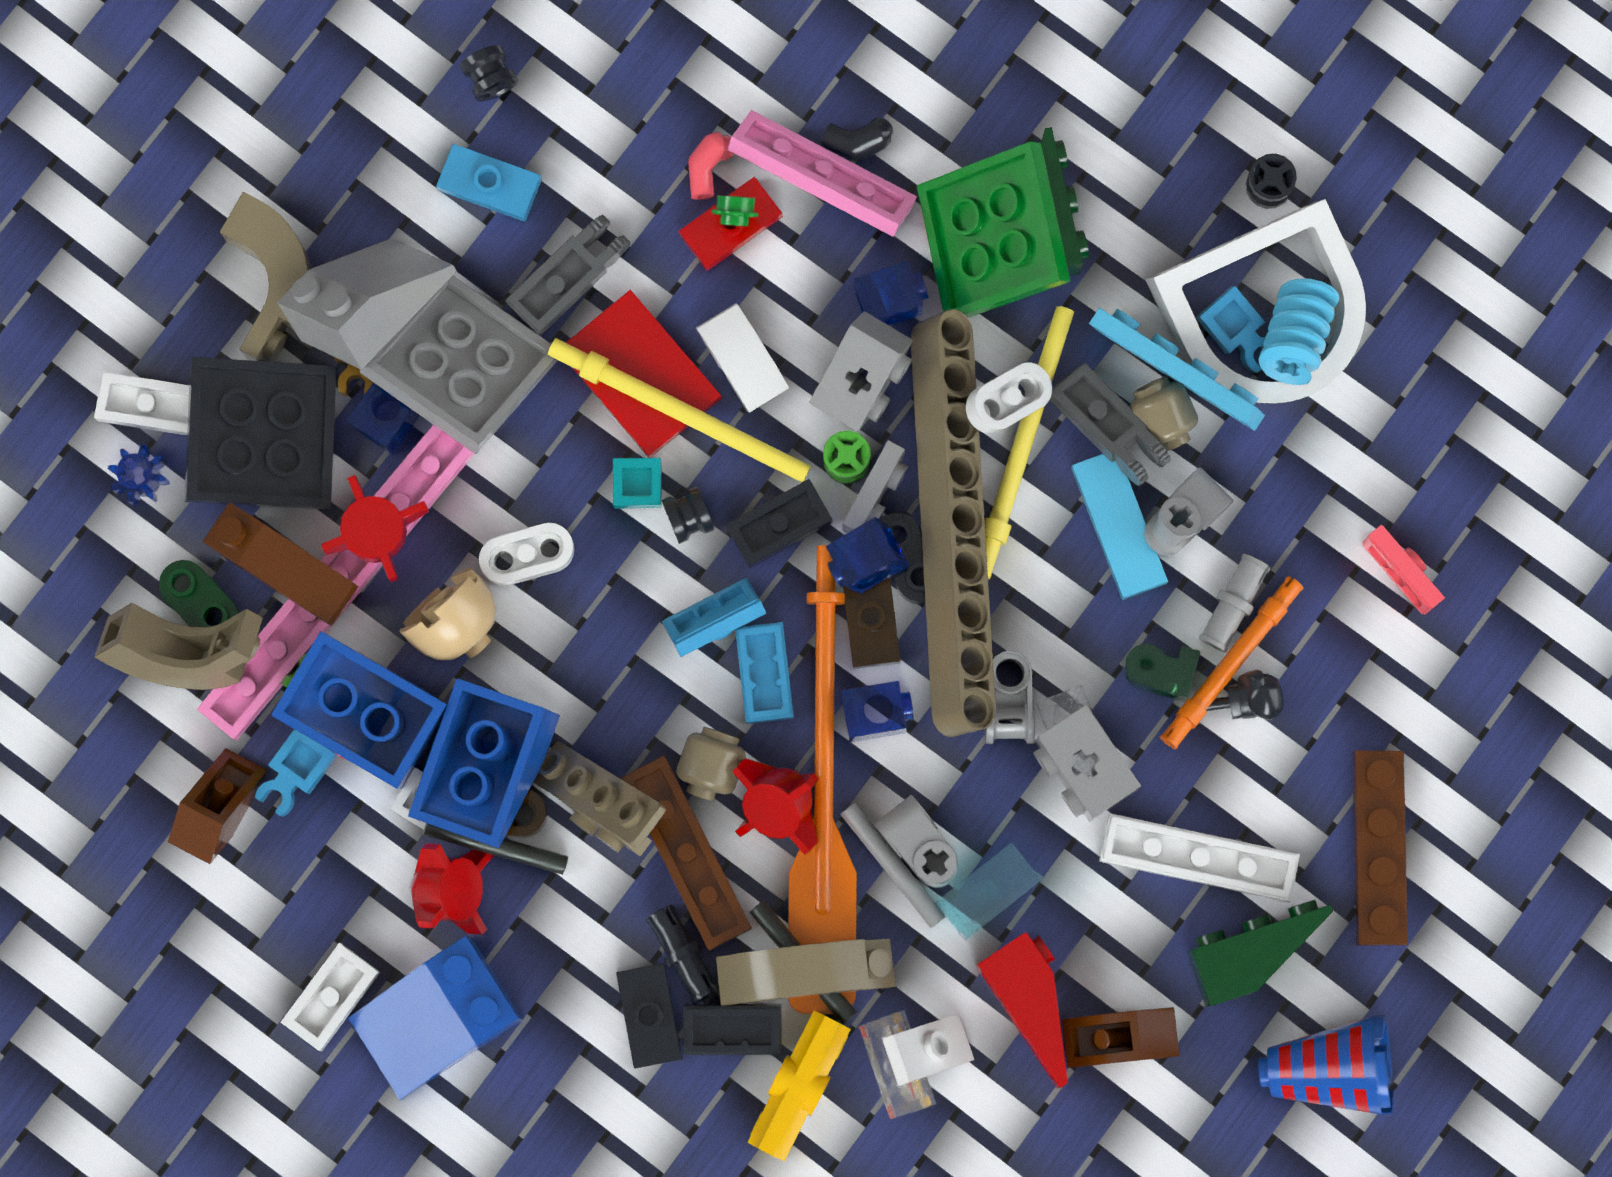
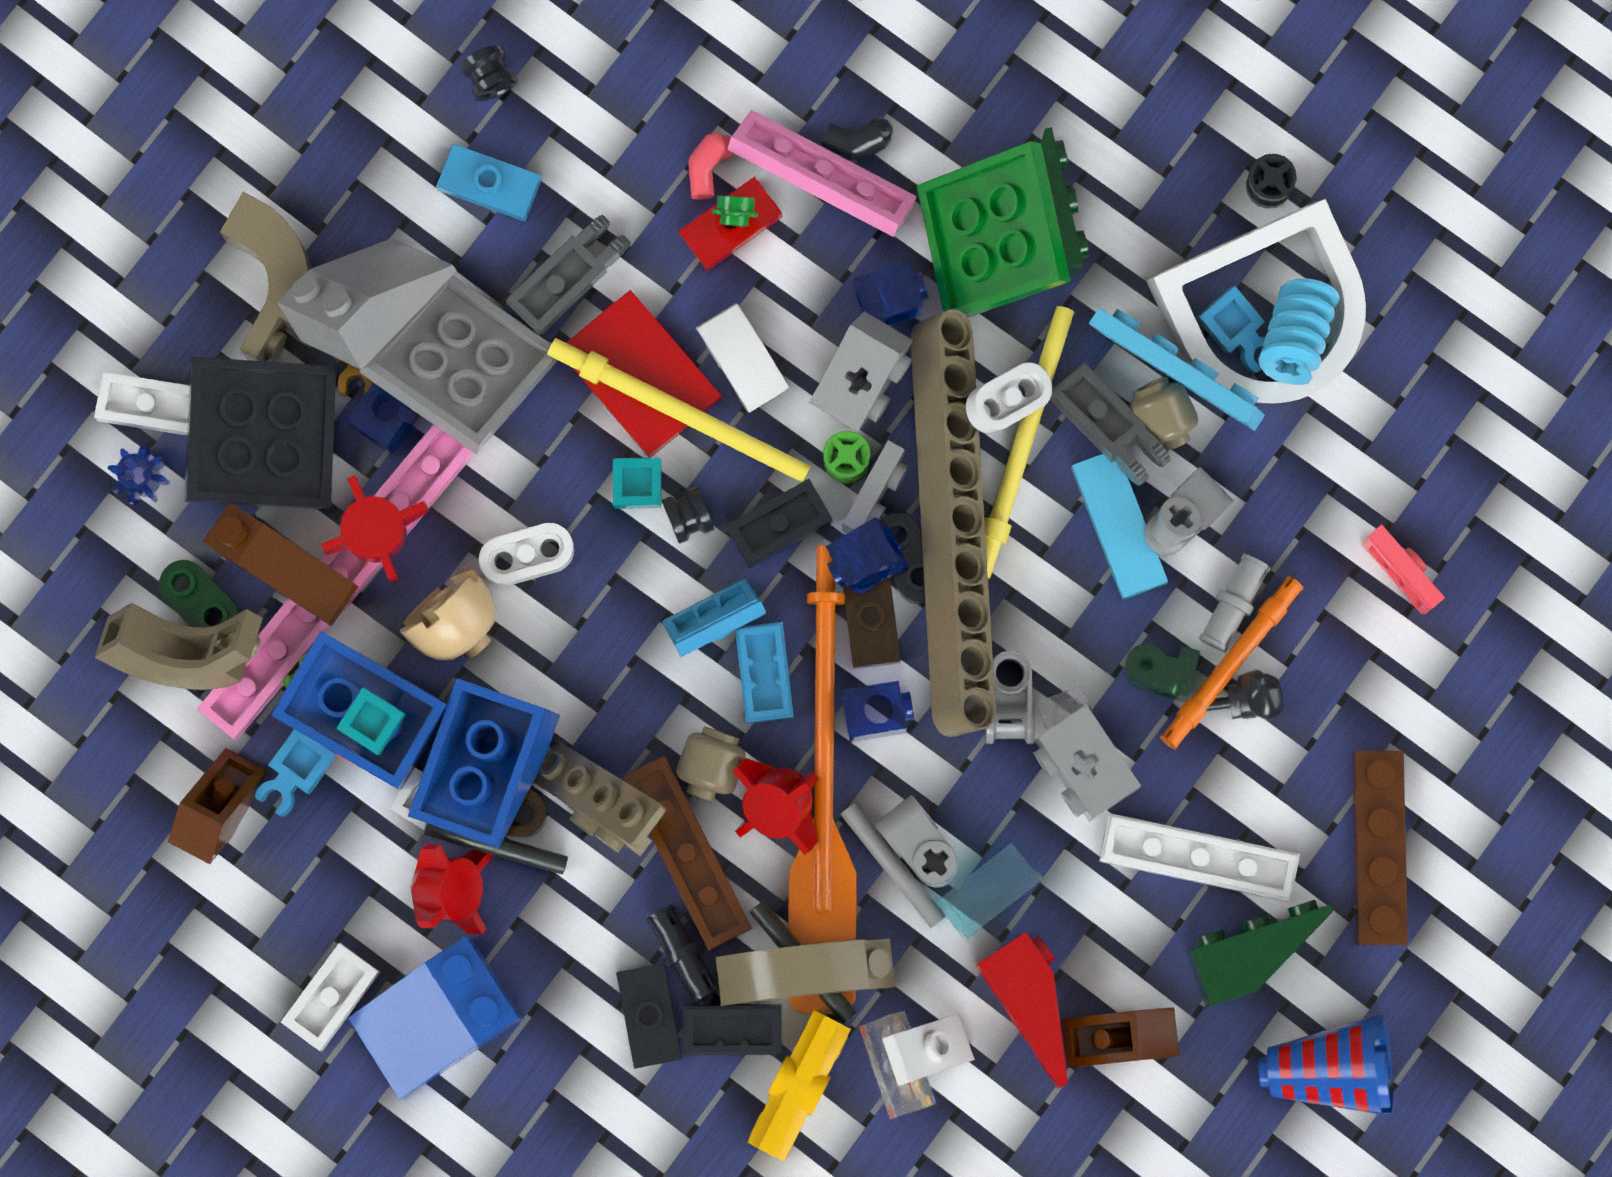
(371, 721): none -> teal plate

